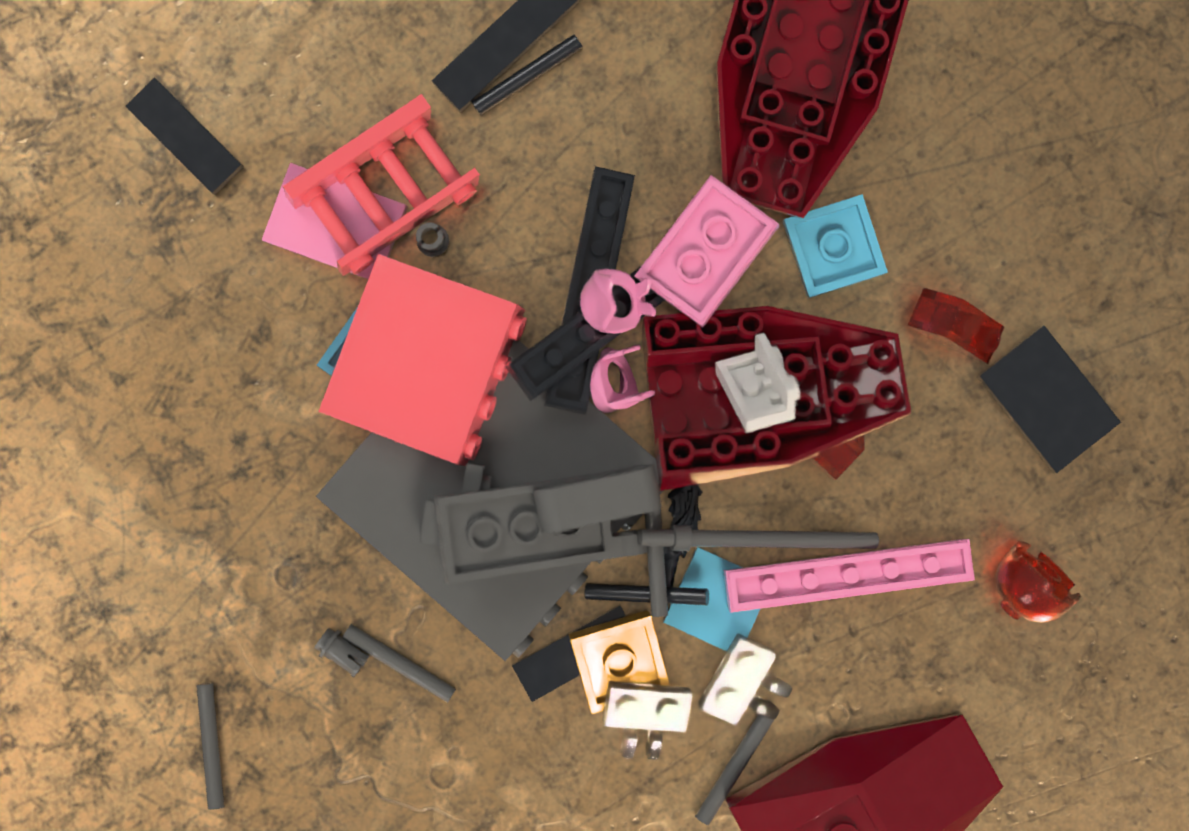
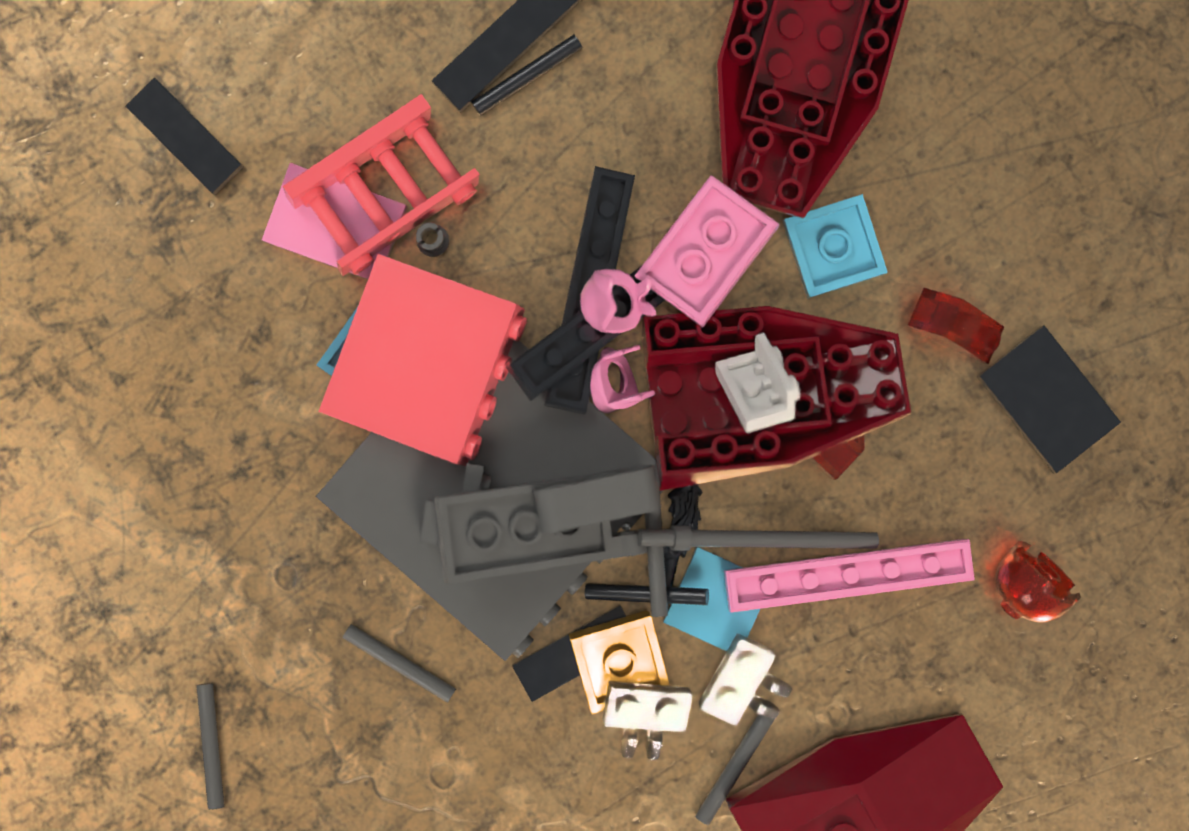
(340, 651): dark grey pin -> none

